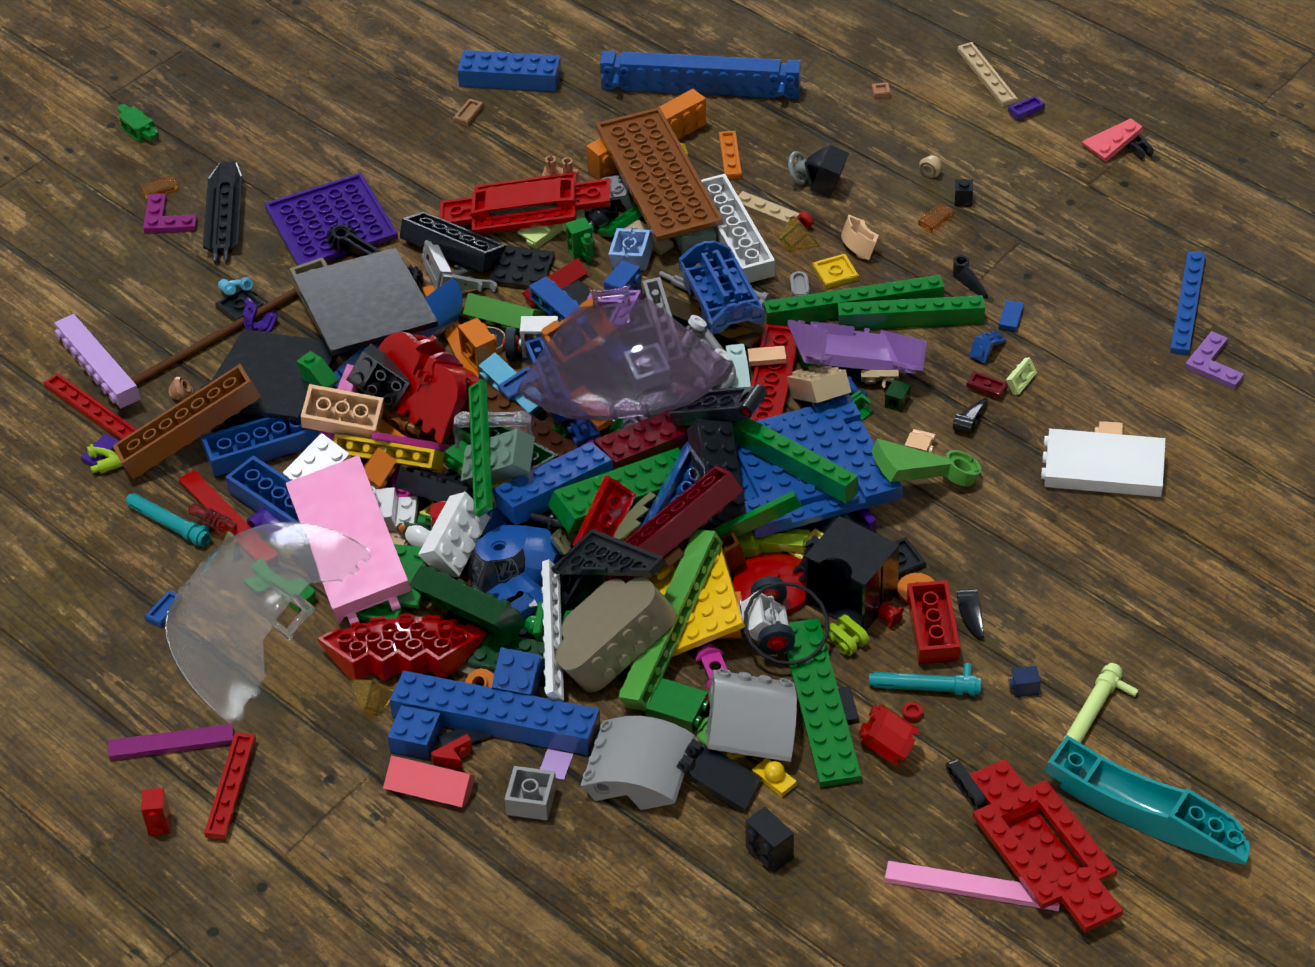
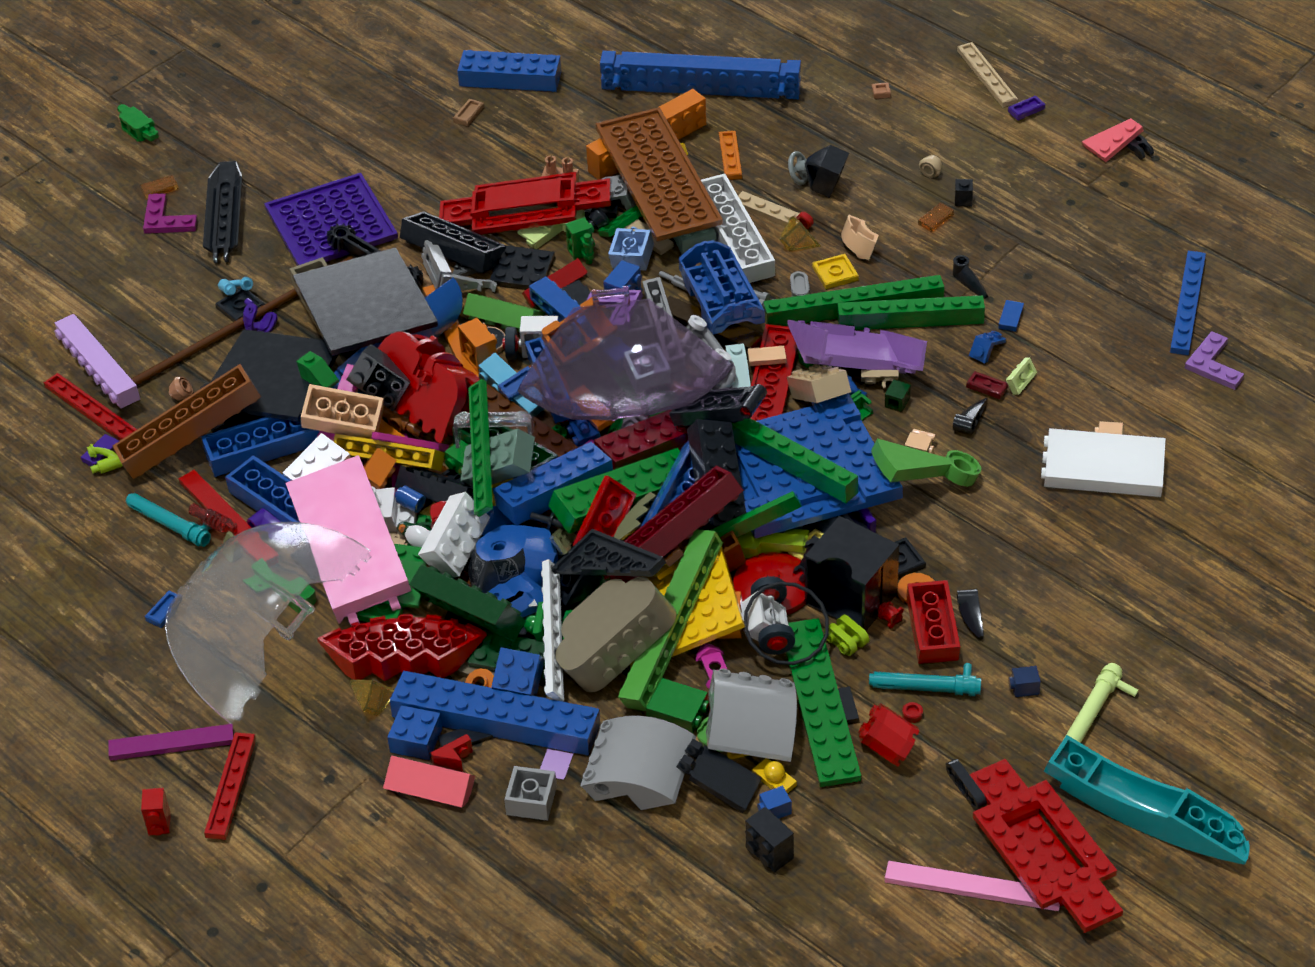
(410, 499): none -> blue brick
(776, 802): none -> blue brick

